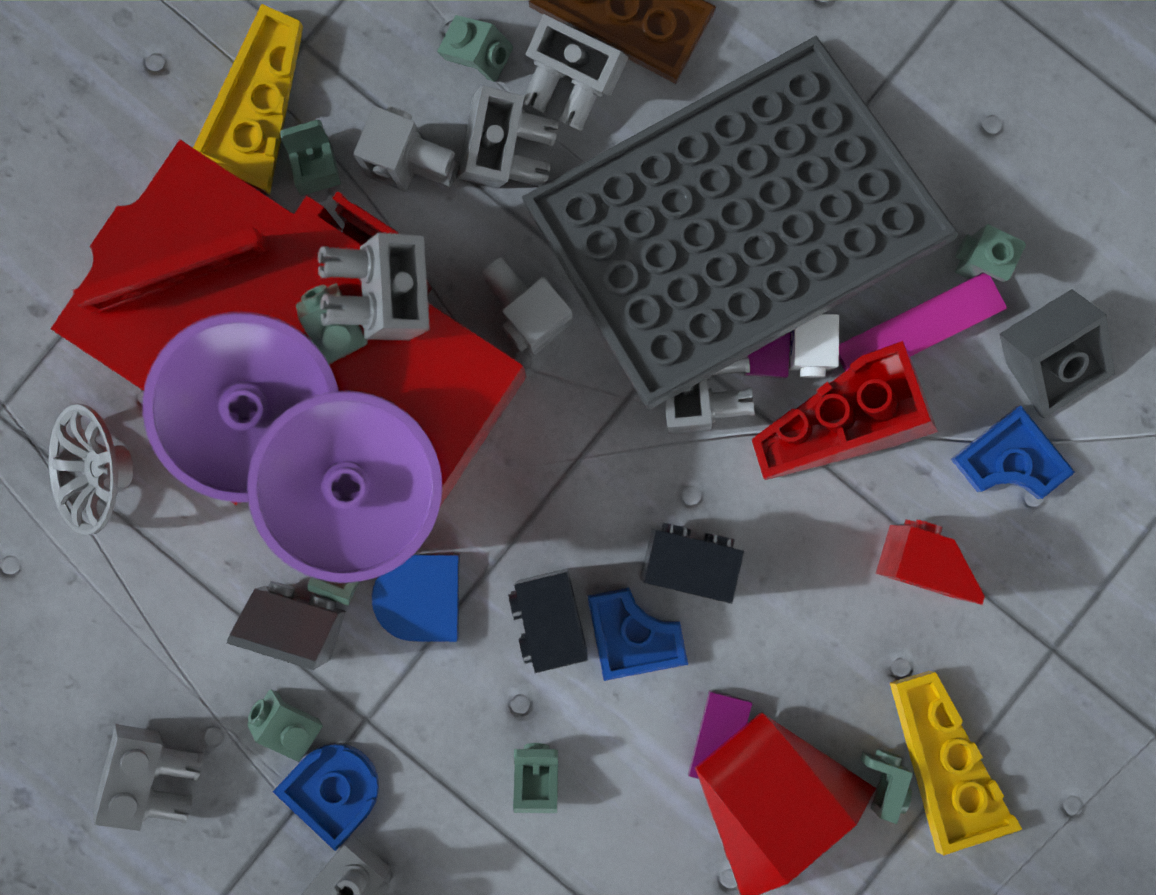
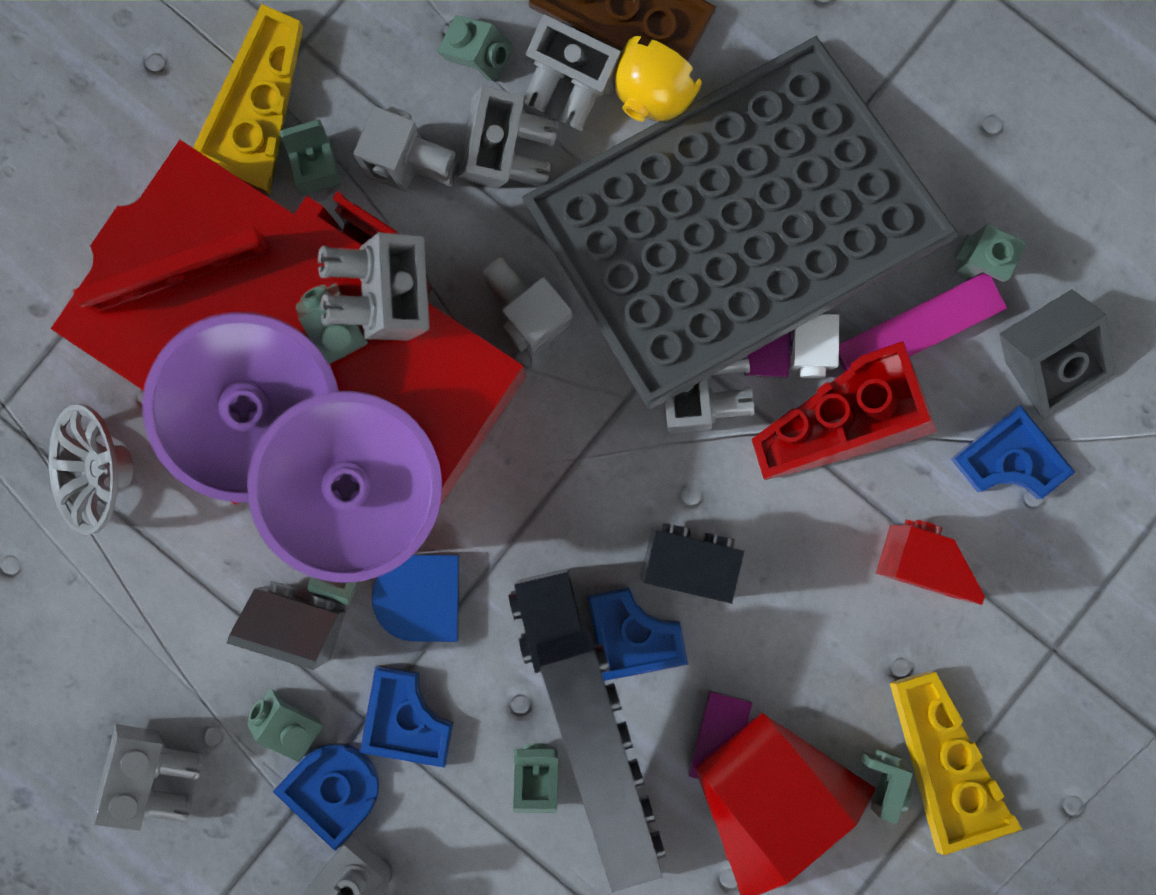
(401, 722): none -> blue tile
(599, 758): none -> black brick
(653, 81): none -> yellow cylinder

